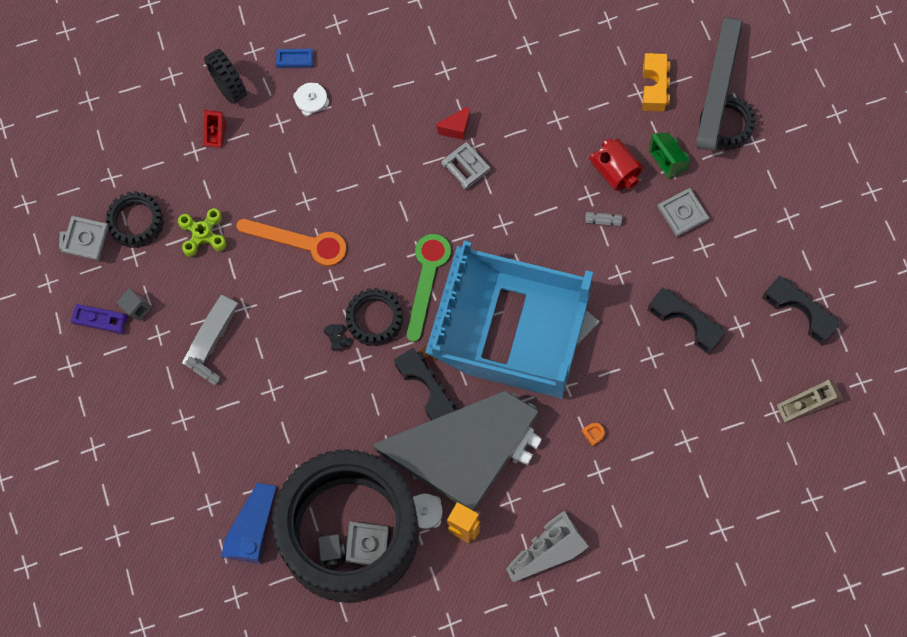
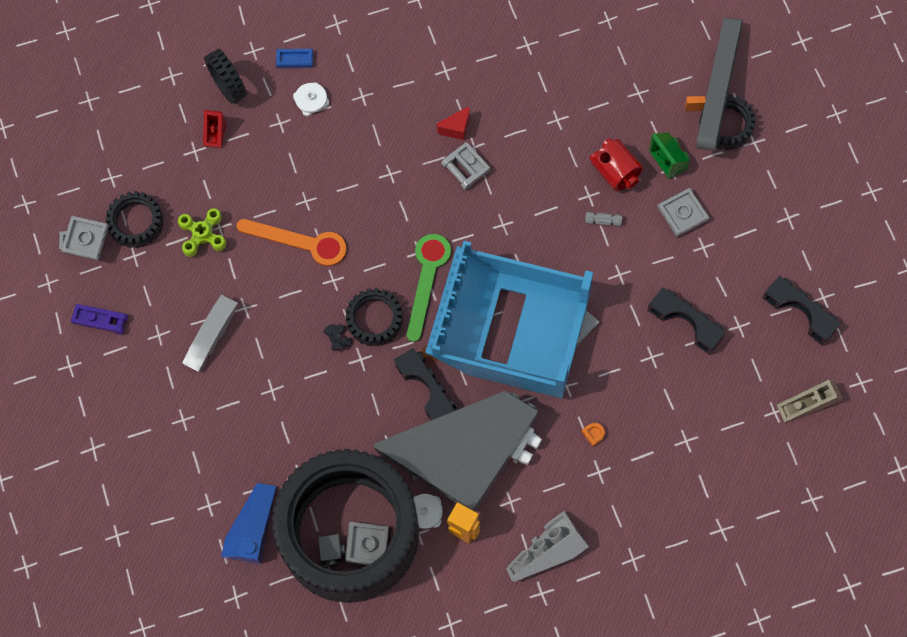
(134, 304): dark grey brick -> none
(202, 370): light grey axle -> none
(656, 68): light orange arch -> none
(695, 103): none -> orange tile

